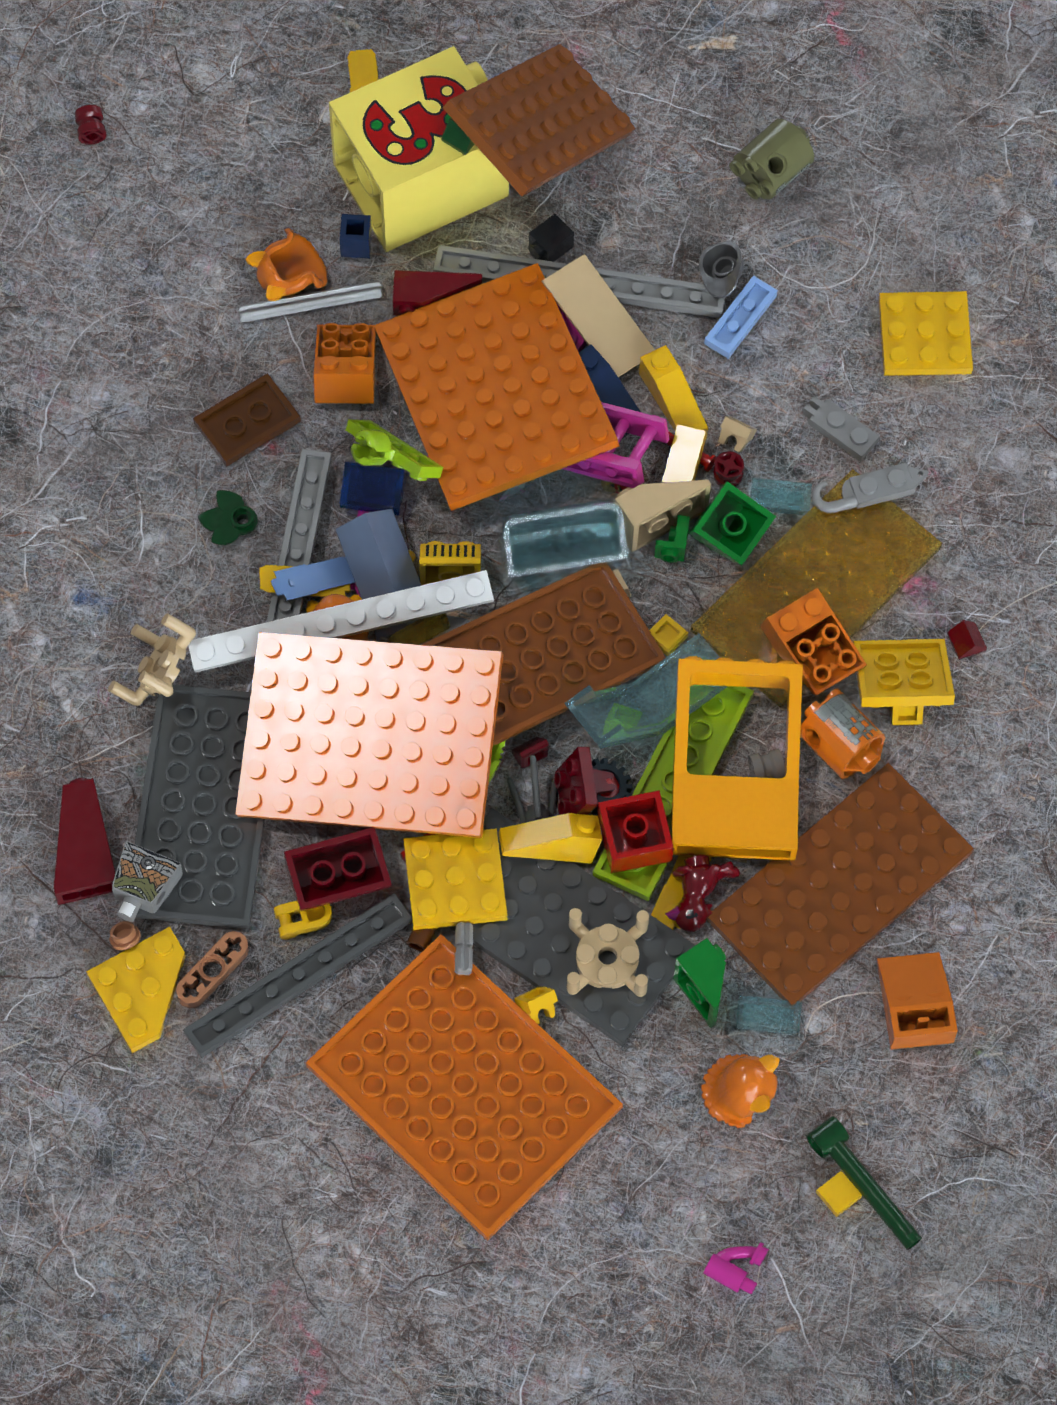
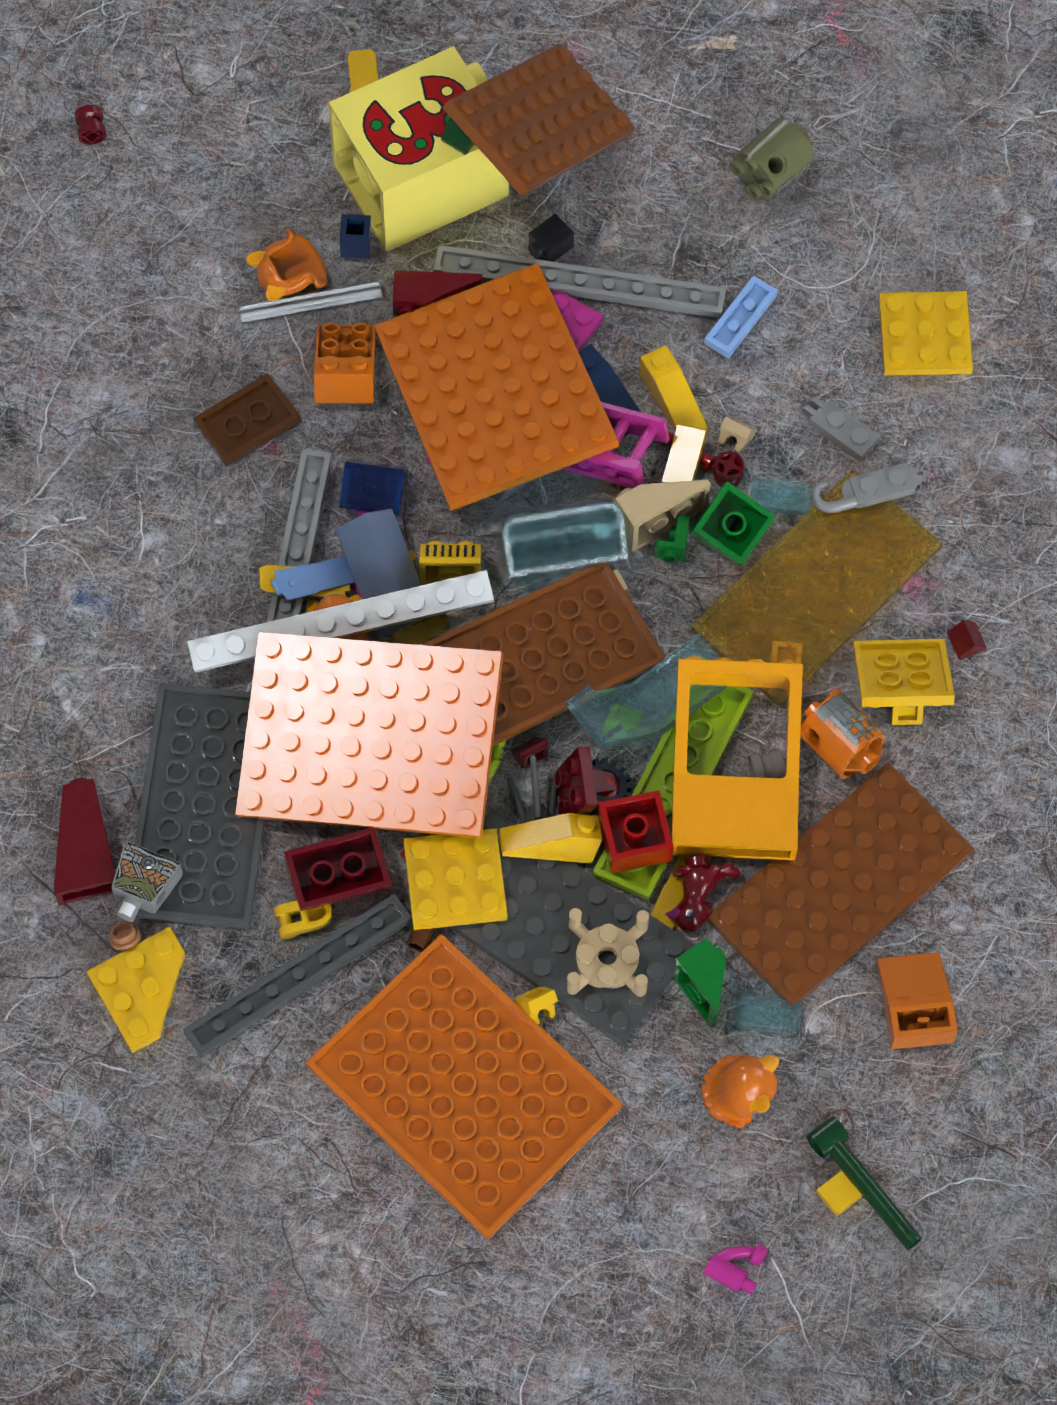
(160, 668): tan plate -> none
(224, 518): dark green plate -> none
(234, 959): nougat beam -> none
(380, 446): lime plate -> none
(464, 949): light grey piece -> none
(598, 314): tan piece -> none
(668, 634): yellow tile -> none
(721, 268): flat silver piece -> none
(813, 637): orange slope -> none

